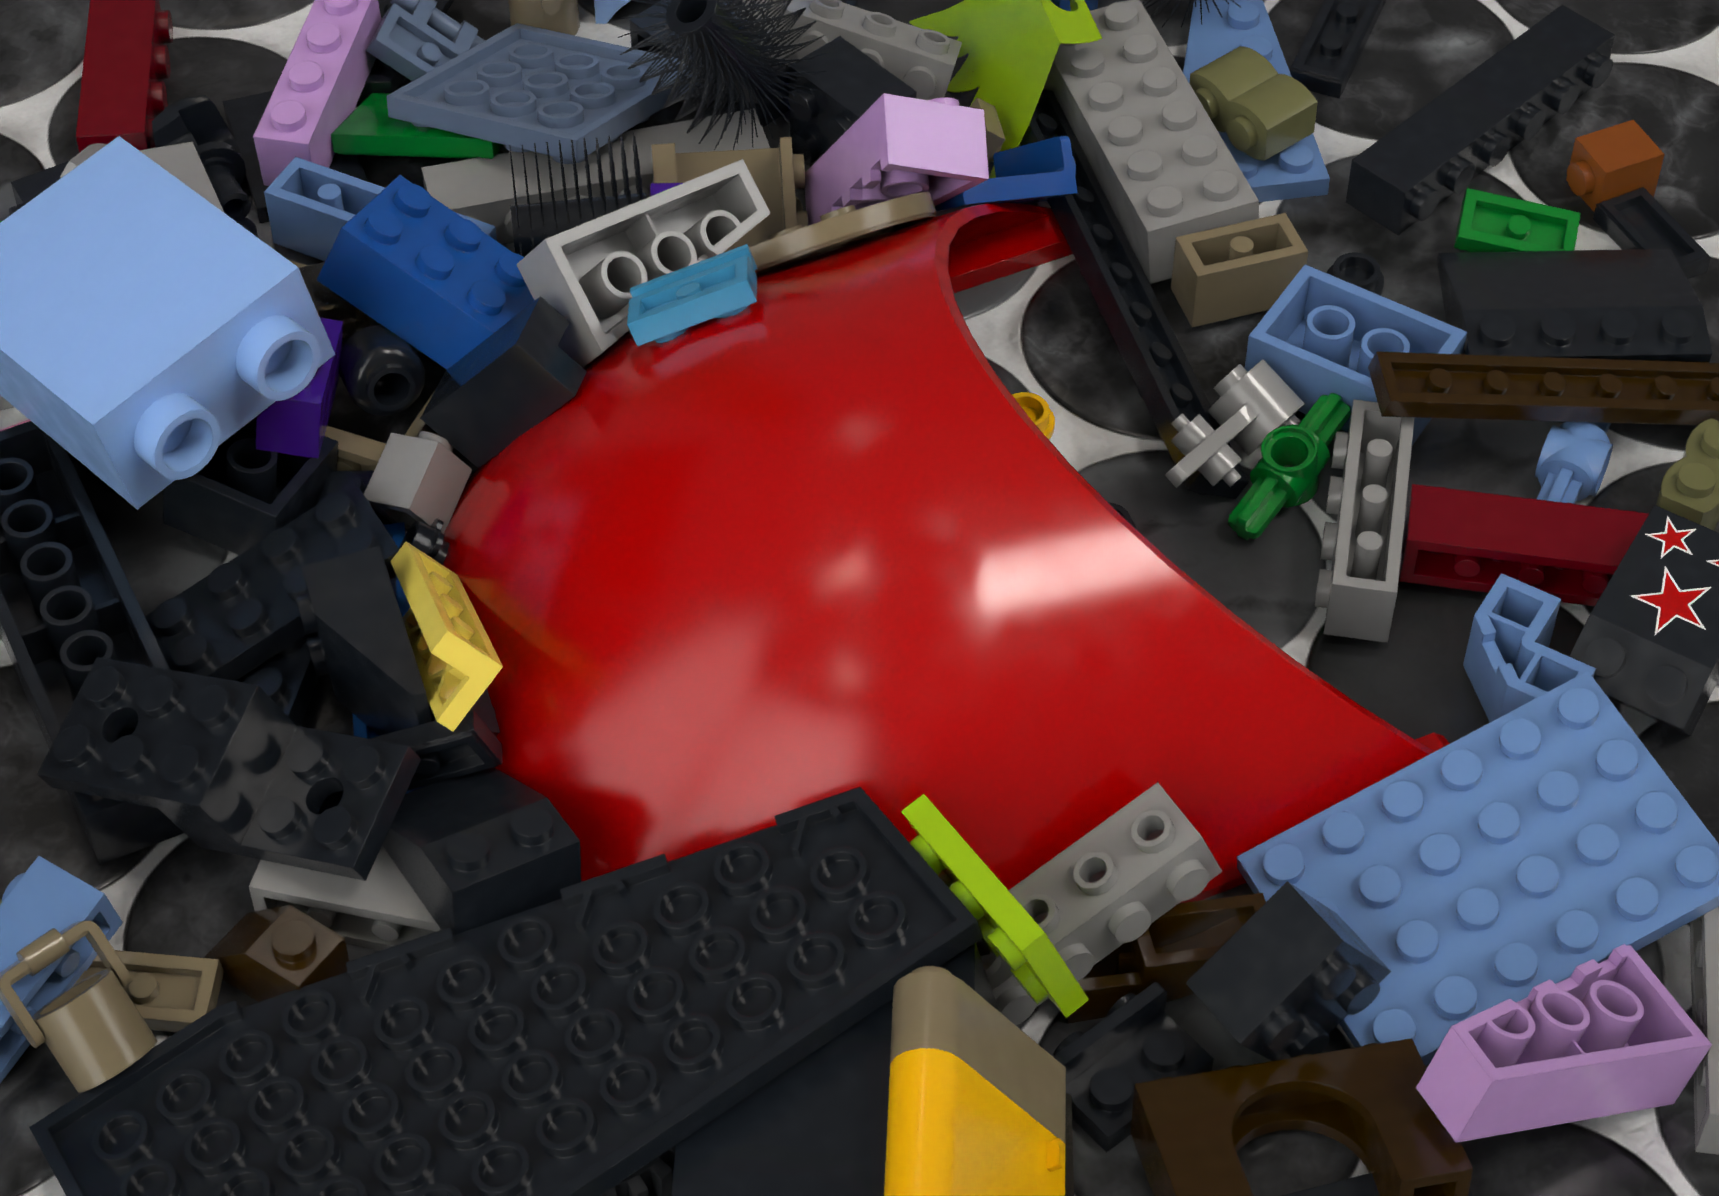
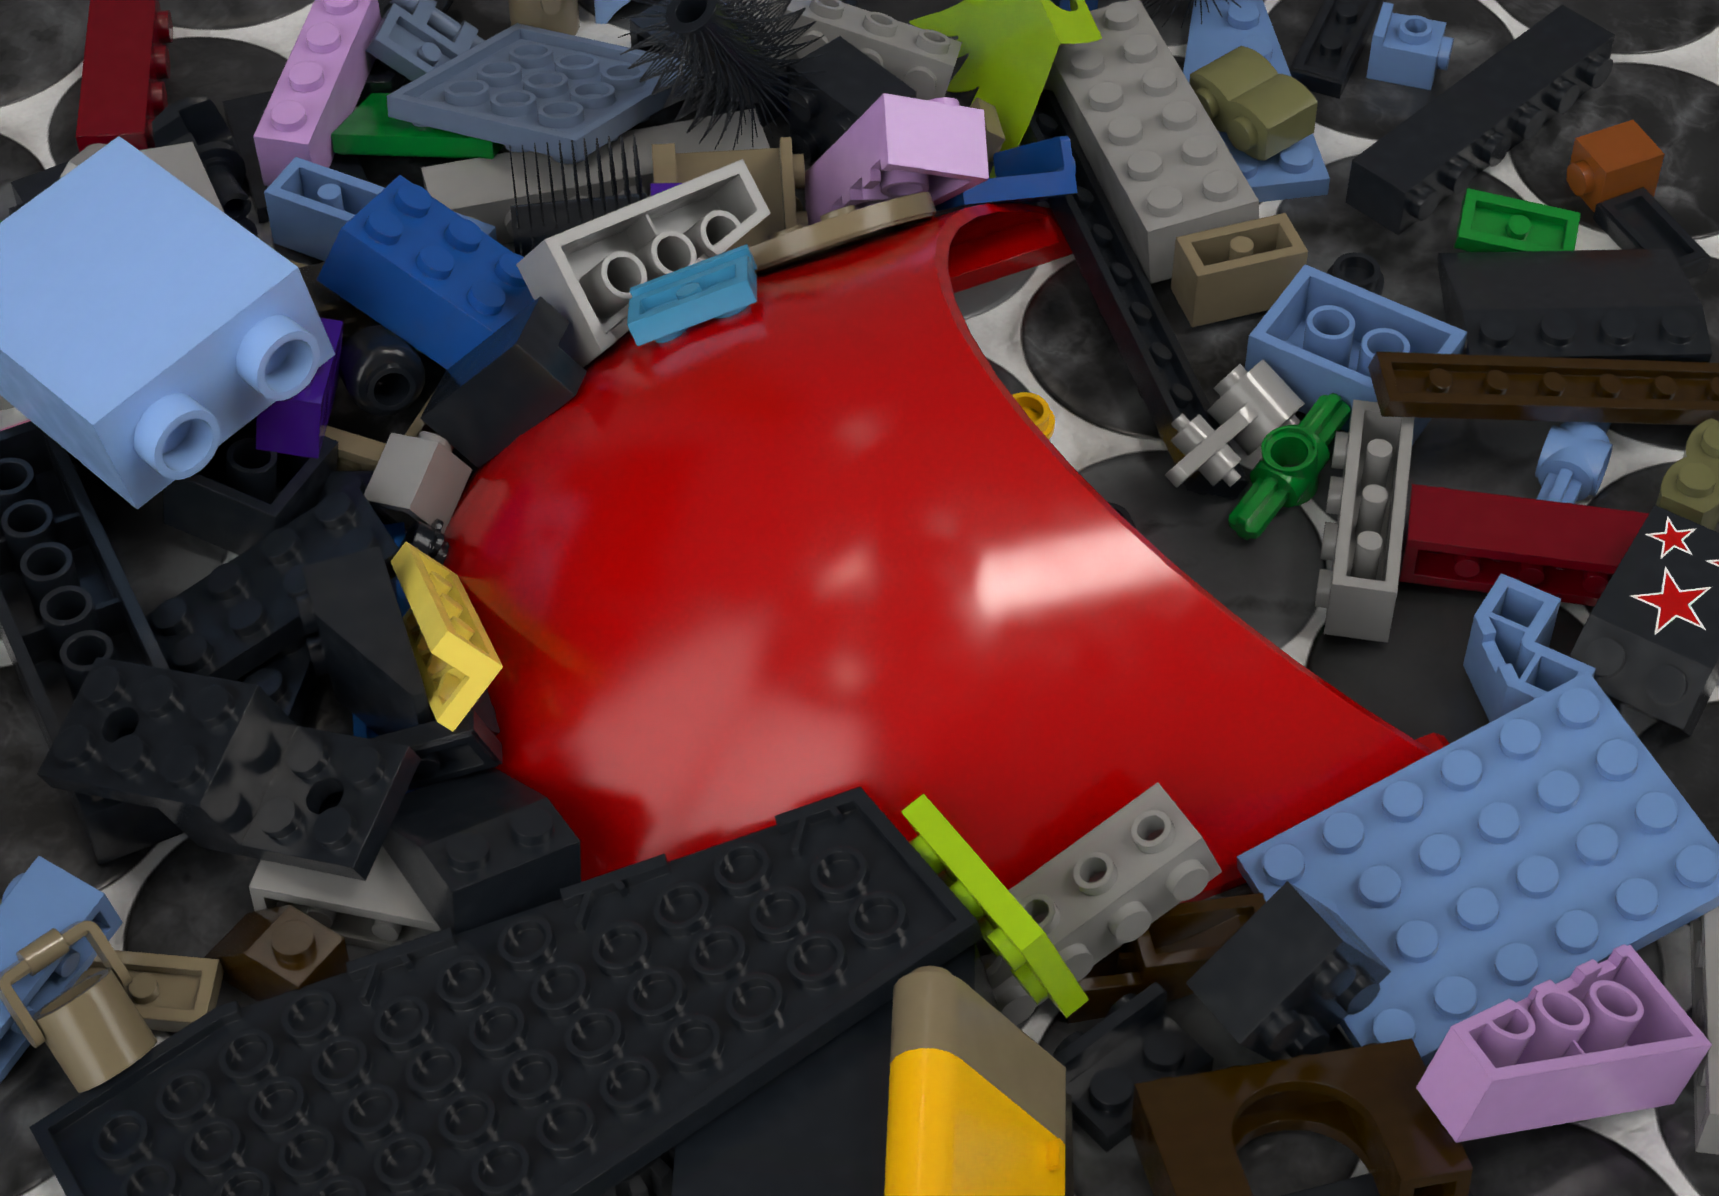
(1408, 49): none -> medium blue brick

